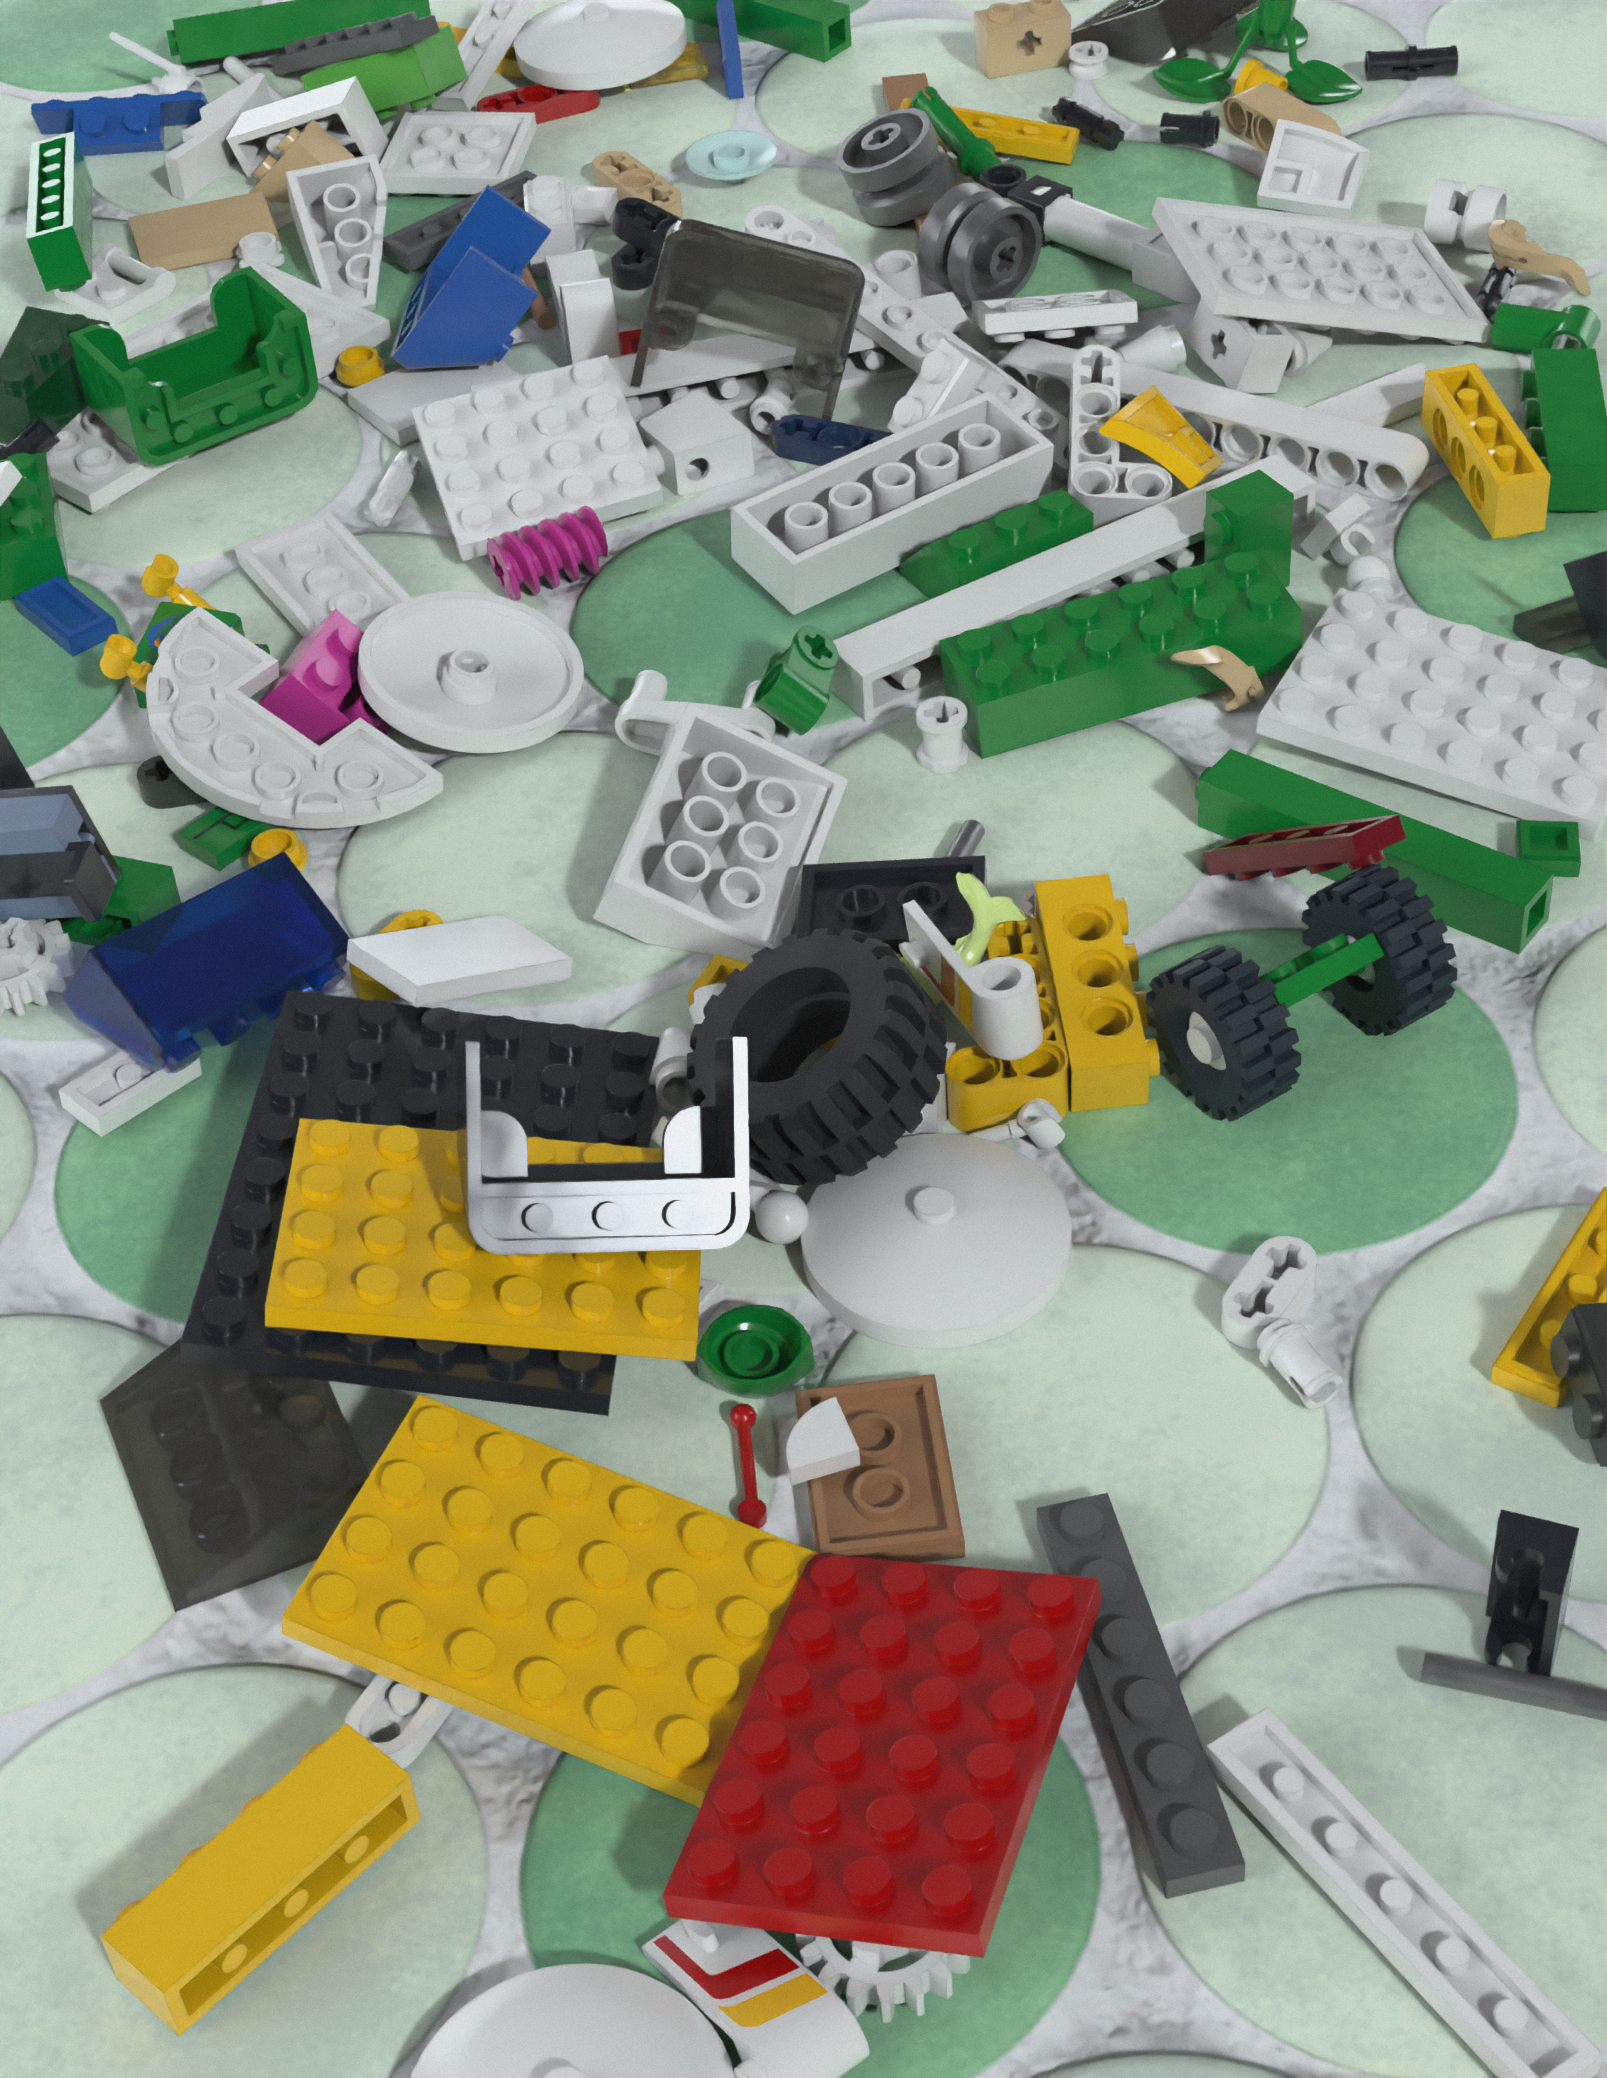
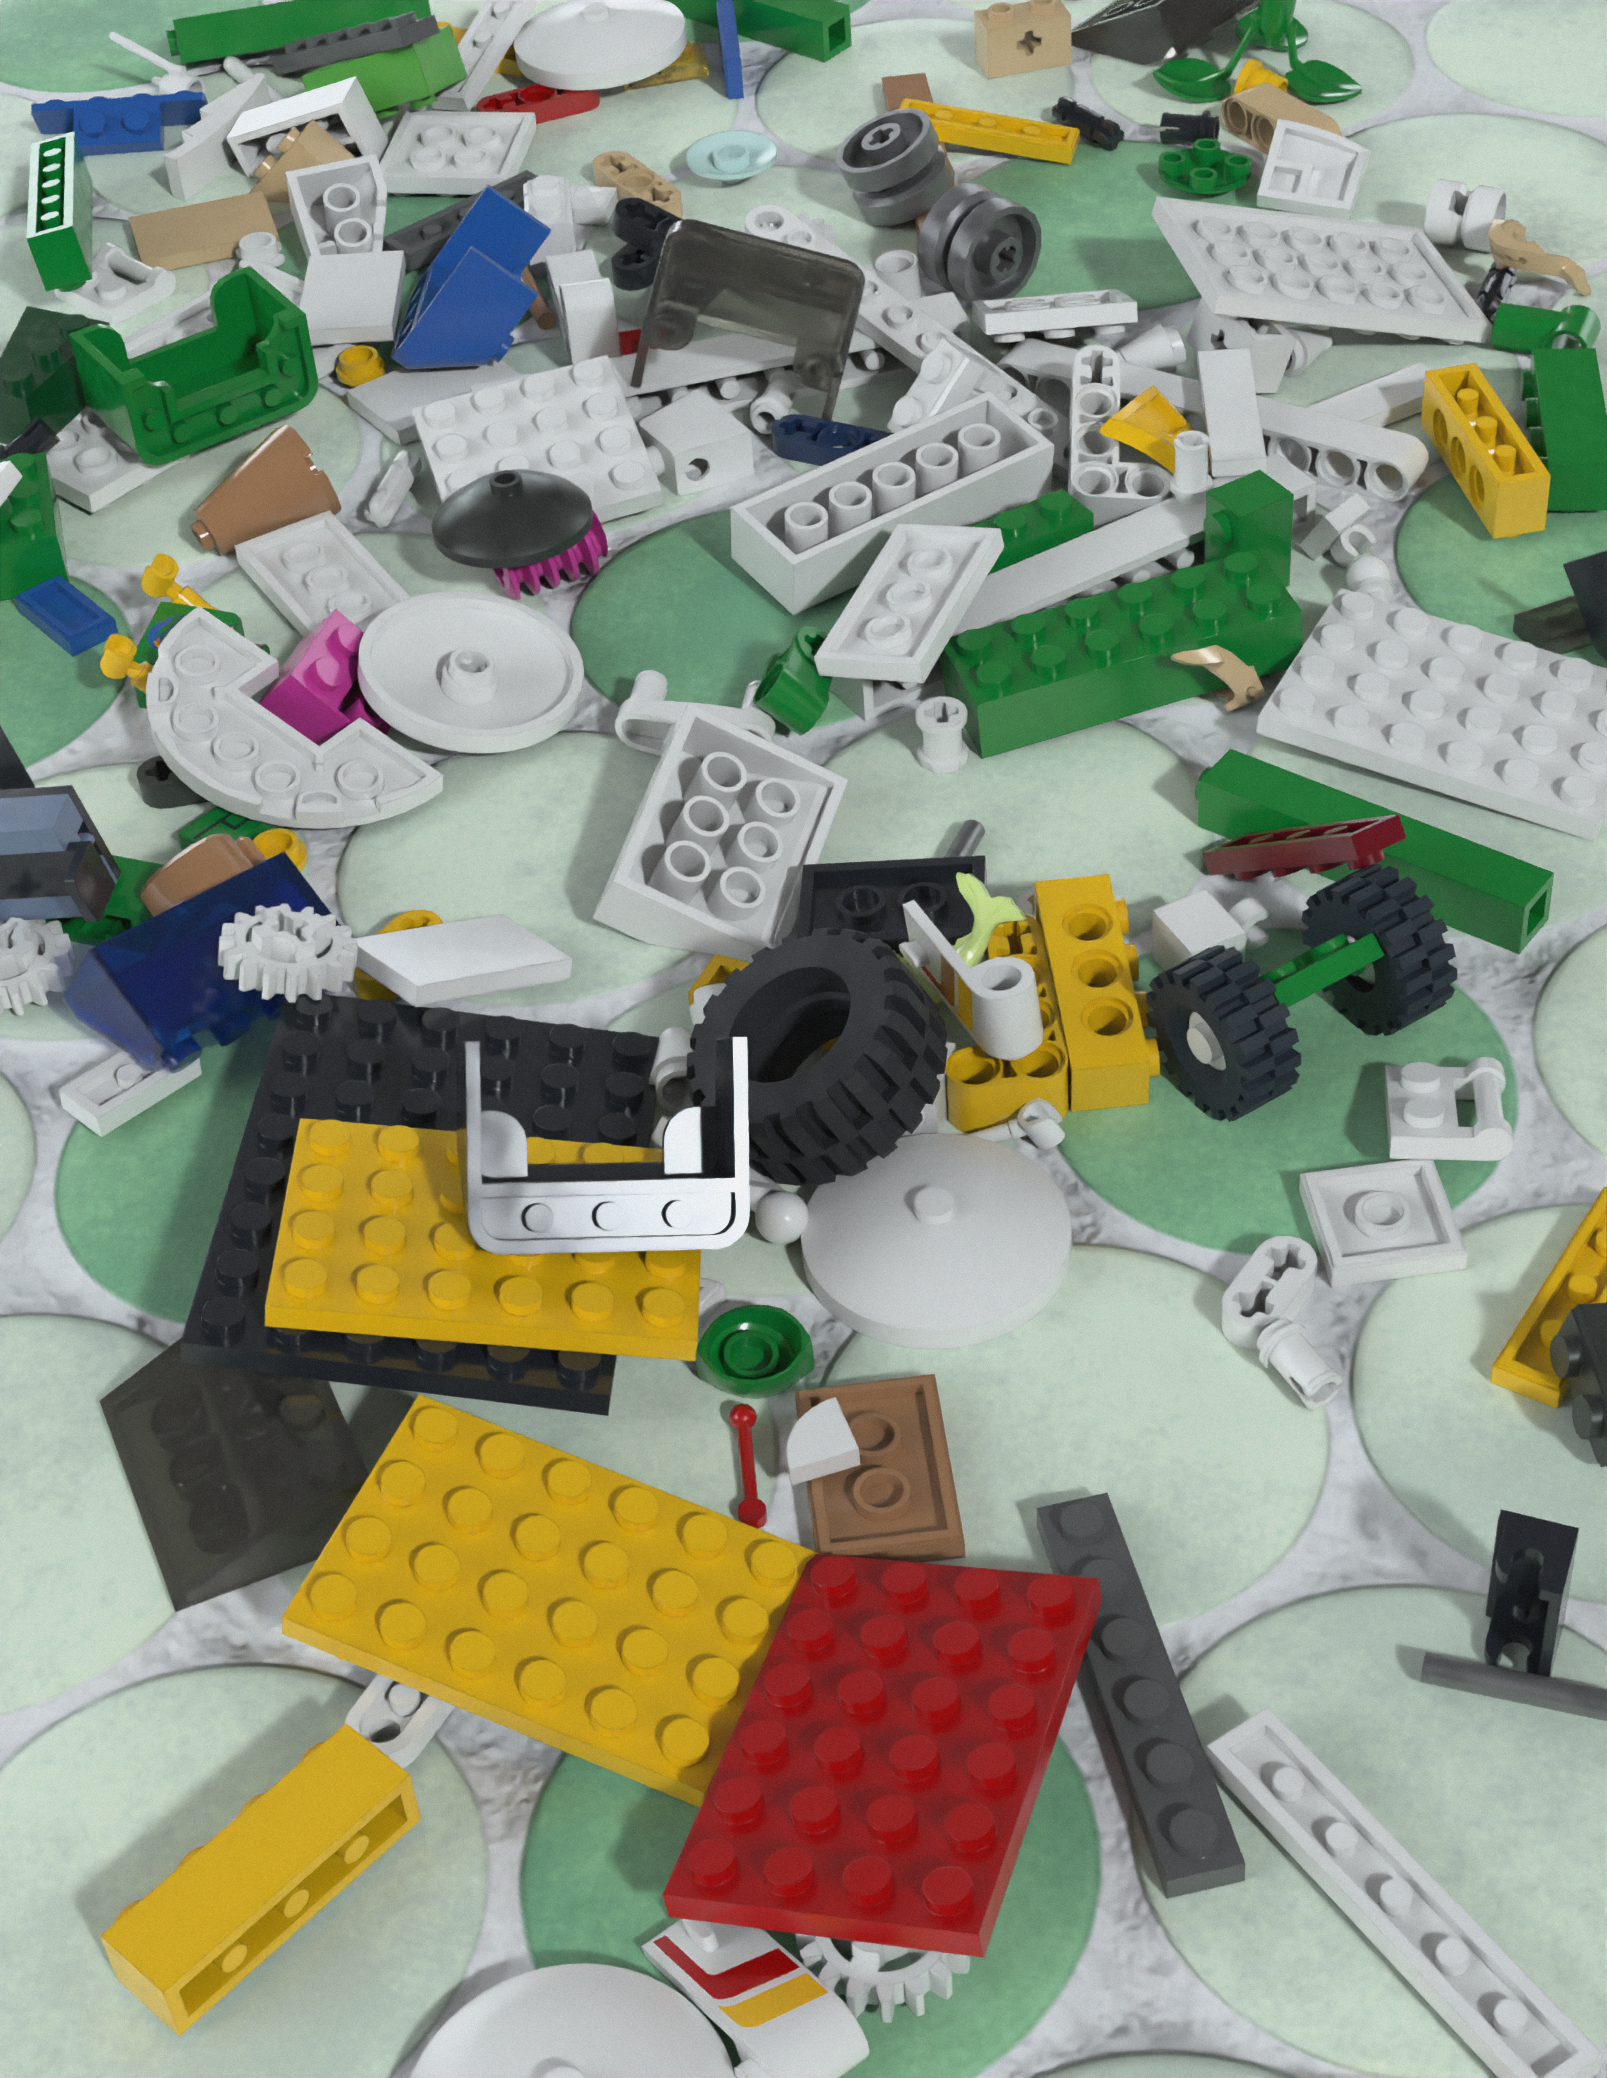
(199, 869): none -> medium nougat animal
(264, 493): none -> medium nougat cone
(287, 952): none -> white gear
(353, 297): none -> white tile
(512, 519): none -> pearl dark grey dish
(909, 603): none -> white plate
(971, 152): green pin -> none
(1088, 60): white bush -> none
(1095, 231): white piece -> none
(1191, 468): none -> white pin
(1201, 923): none -> white brick
(1204, 168): none -> green dish
(1231, 412): none -> white tile
(1382, 1222): none -> white tile
(1411, 62): black pin -> none
(1424, 1111): none -> white plate
(1549, 845): green tile -> none

